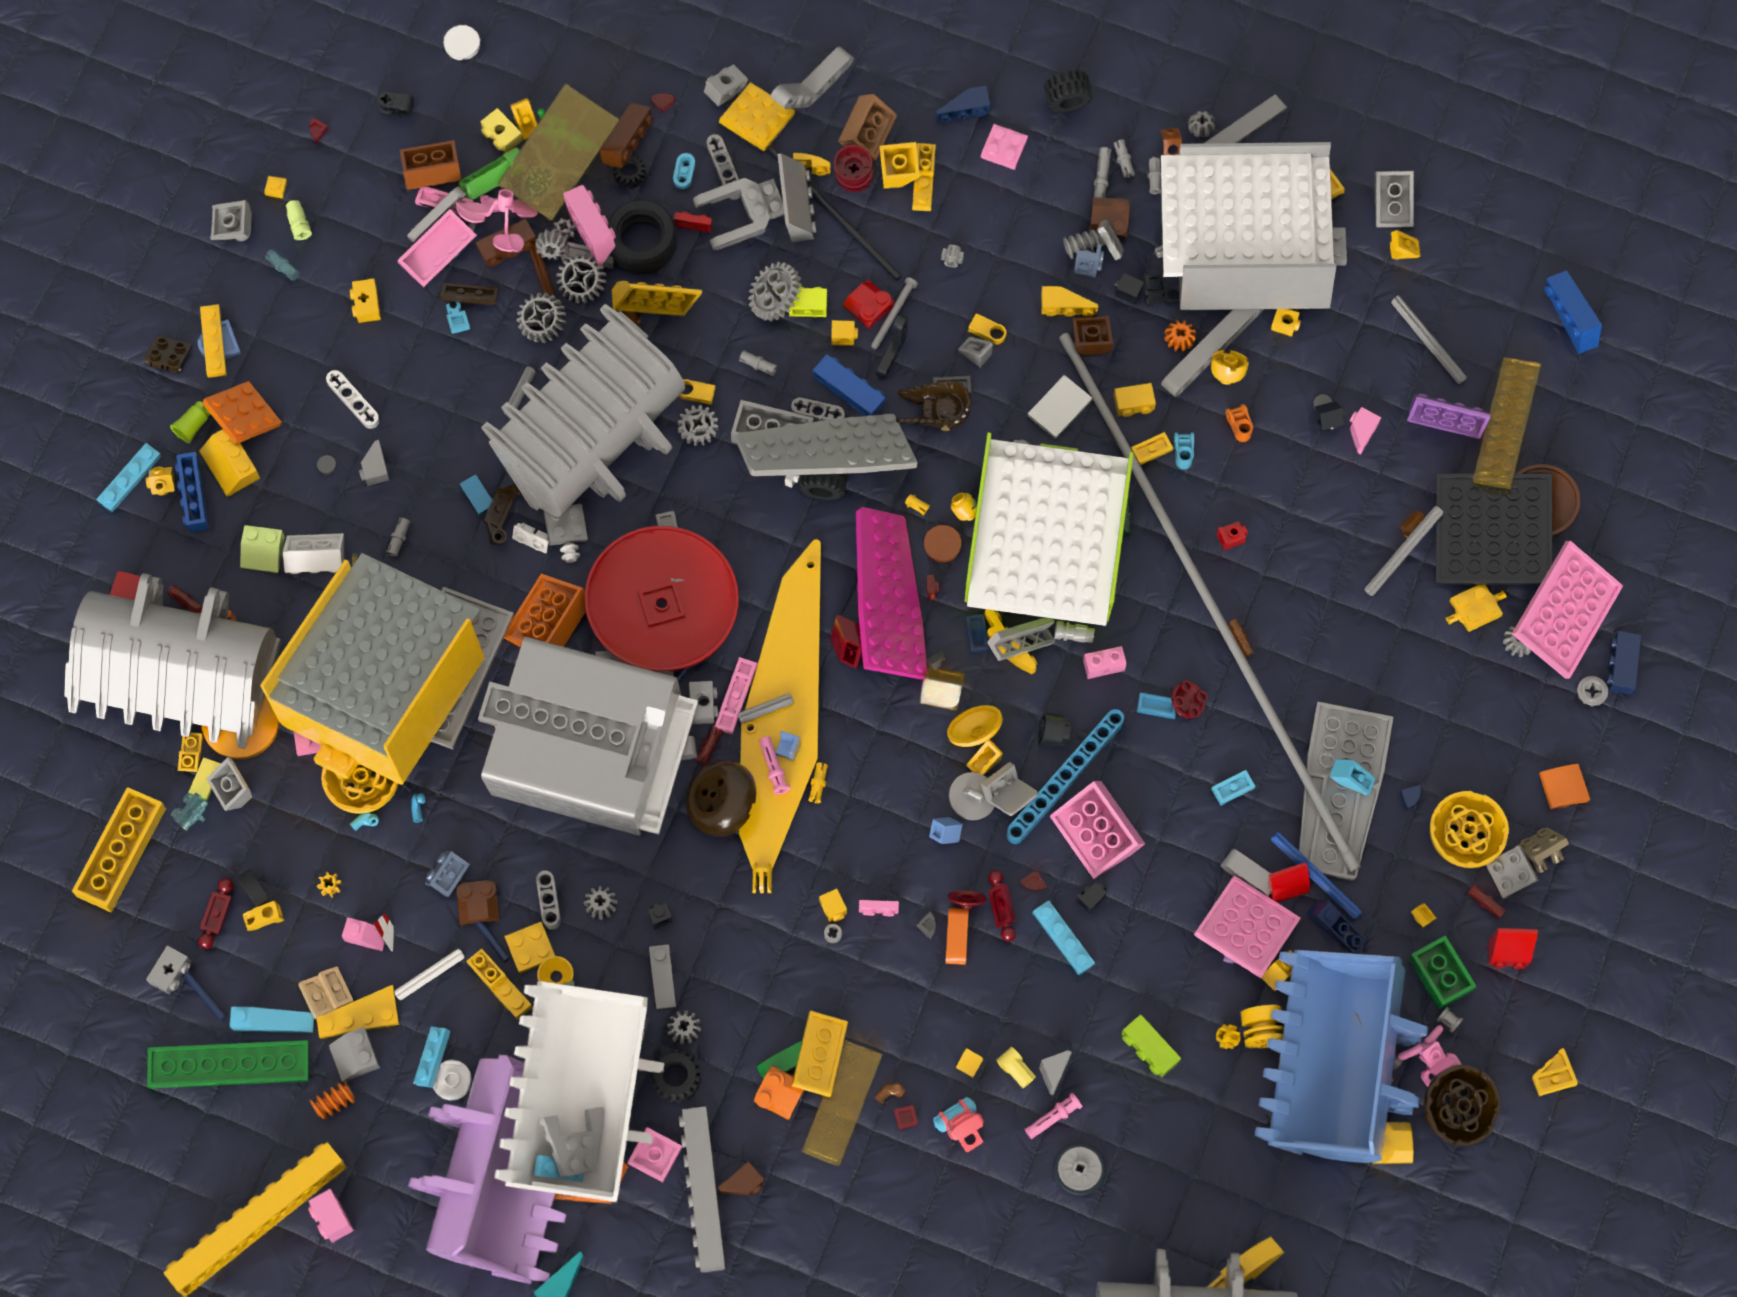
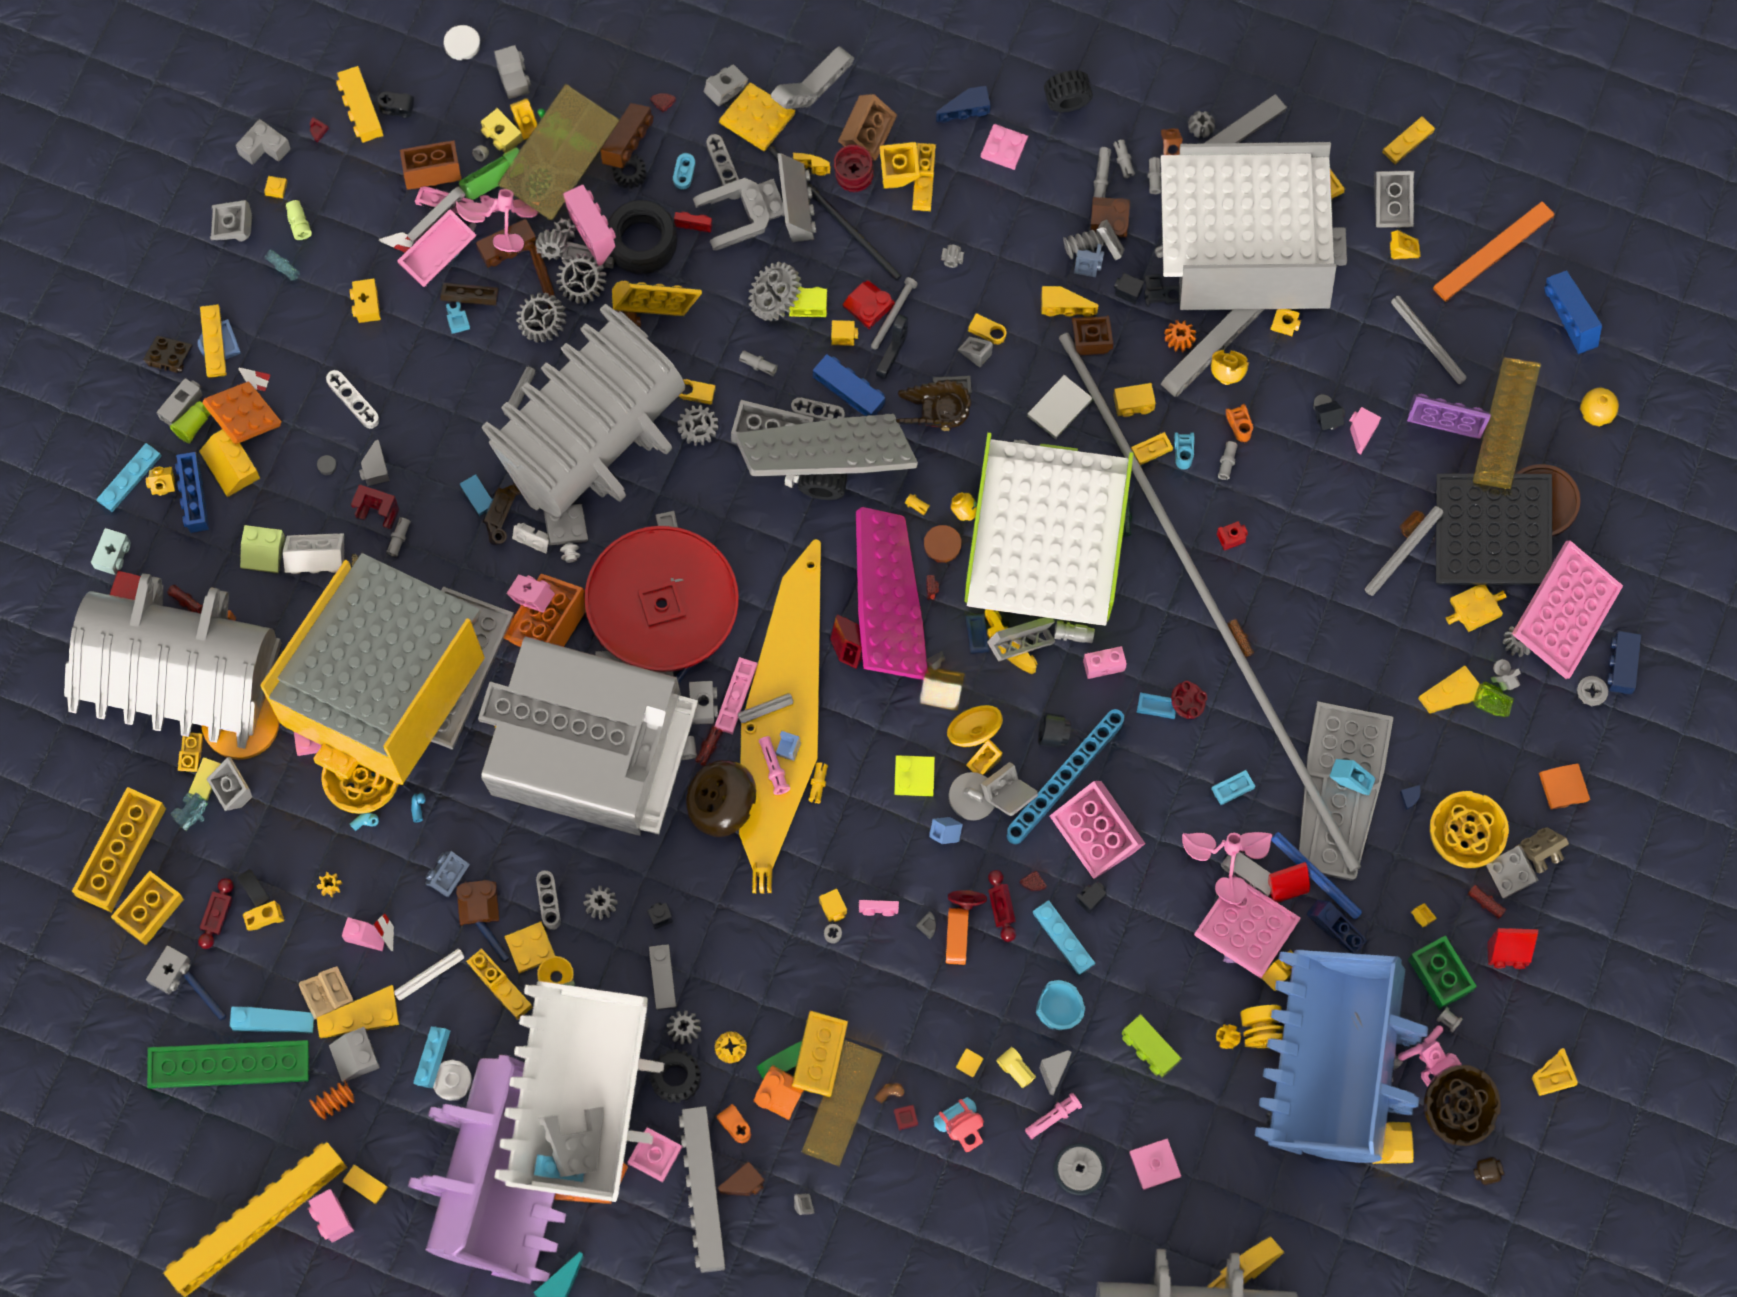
(108, 543): none -> light aqua brick
(147, 907): none -> yellow brick
(180, 401): none -> light grey brick
(257, 379): none -> white sticker
(262, 139): none -> light grey brick
(359, 103): none -> yellow brick
(365, 1184): none -> yellow tile
(385, 503): none -> dark red panel
(399, 241): none -> white sticker
(478, 151): none -> light grey hinge
(511, 70): none -> light grey brick
(531, 593): none -> bright pink brick
(732, 1122): none -> orange piece
(738, 1052): none -> yellow gear
(803, 1204): none -> light grey slope
(914, 776): none -> neon yellow plate
(1060, 1005): none -> medium azure cylinder
(1155, 1164): none -> bright pink plate
(1227, 460): none -> light grey pin
(1254, 844): none -> bright pink plant
(1408, 140): none -> yellow plate
(1452, 691): none -> yellow wing
(1489, 1170): none -> dark brown head
(1493, 251): none -> orange tile
(1493, 700): none -> clear neon green slope
(1506, 676): none -> light grey hips
(1599, 406): none -> yellow cylinder

